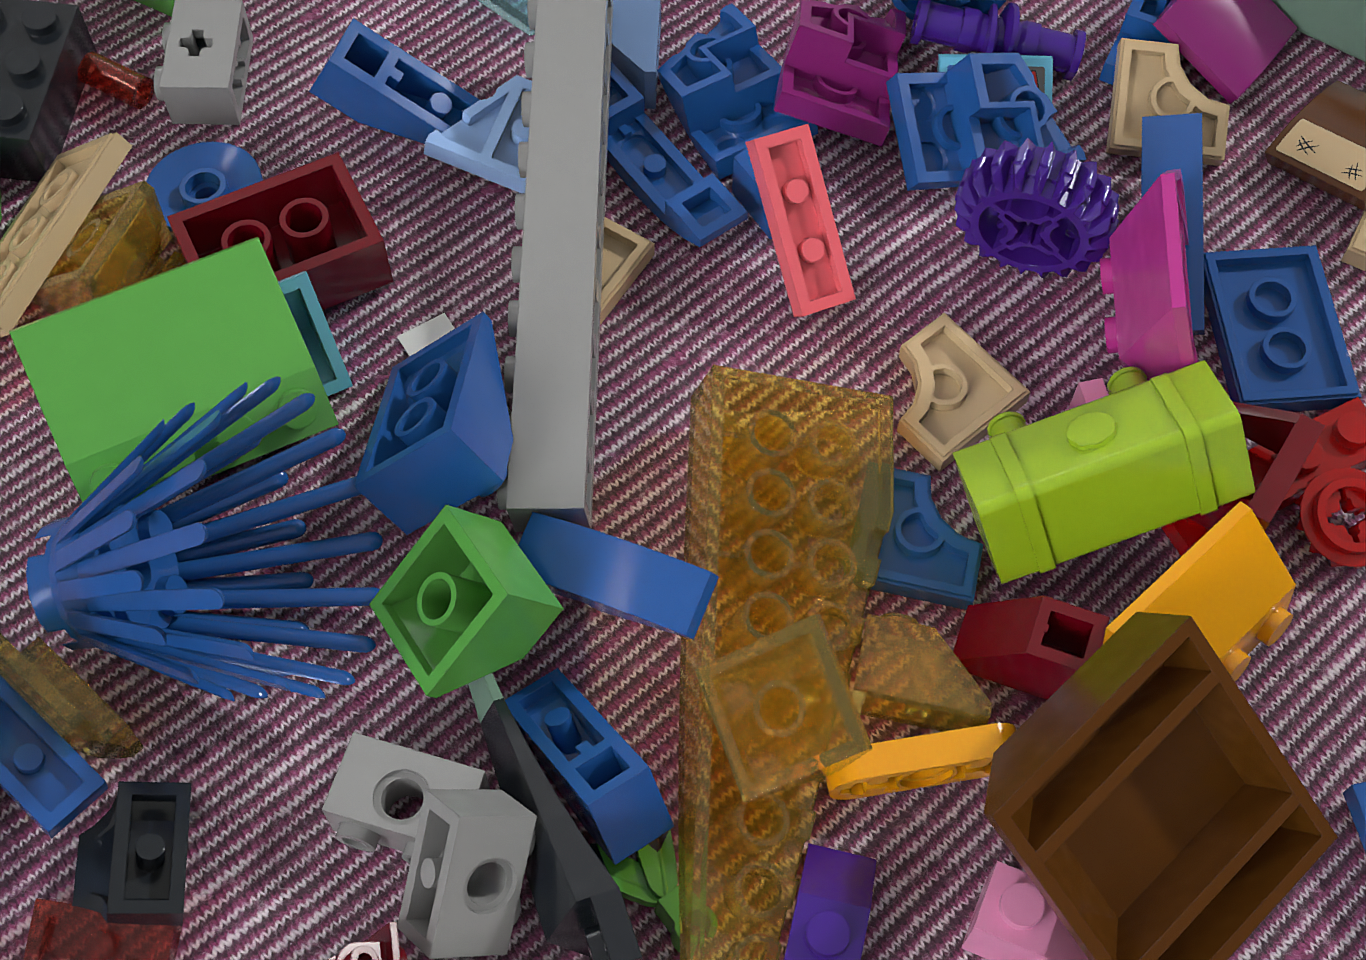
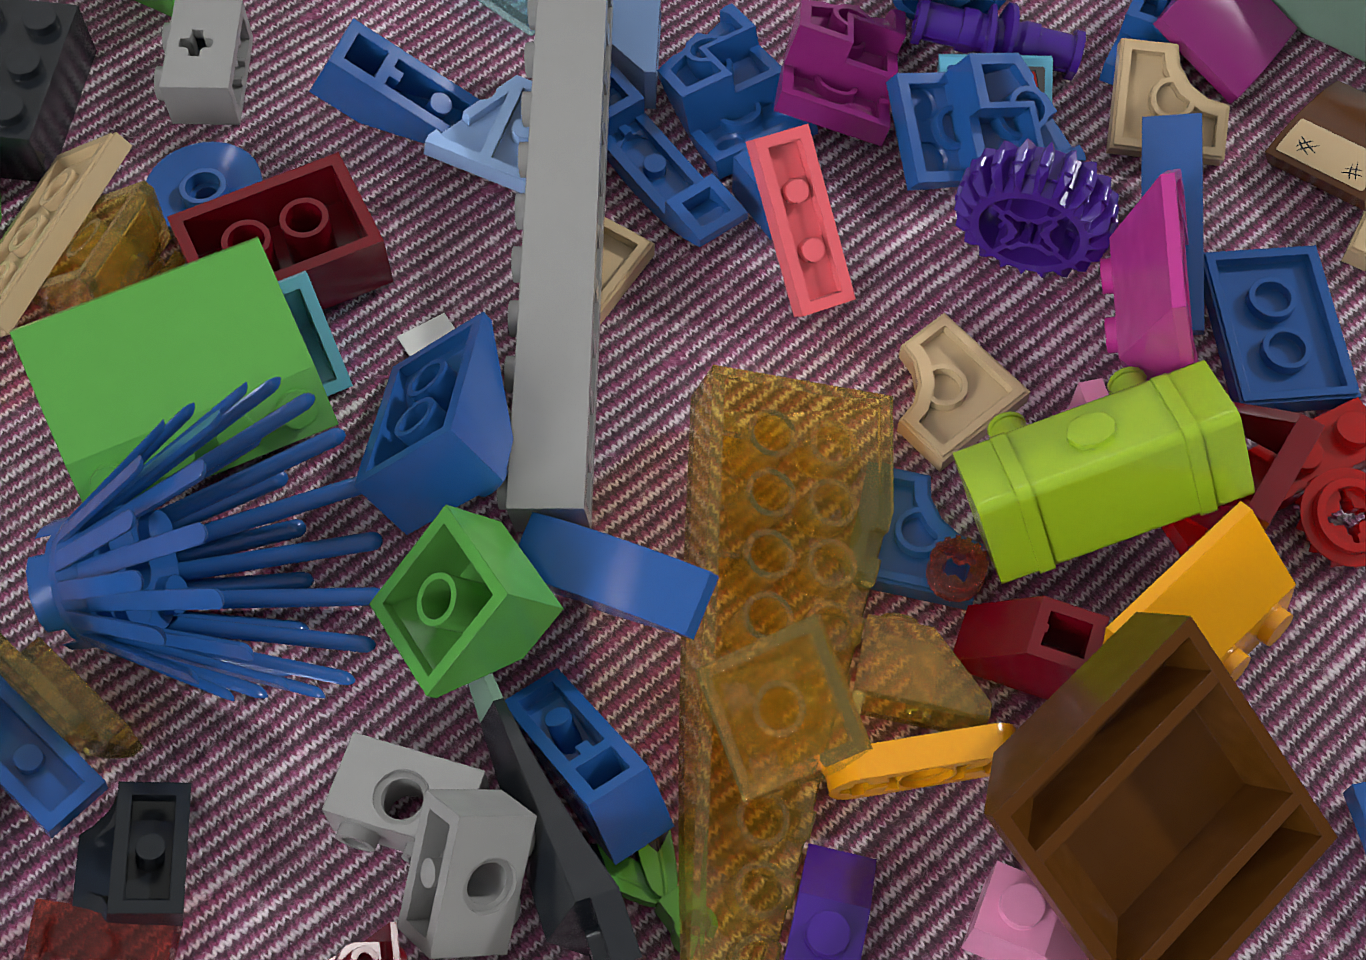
(116, 80): clear red piece -> none
(961, 552): none -> clear red bush

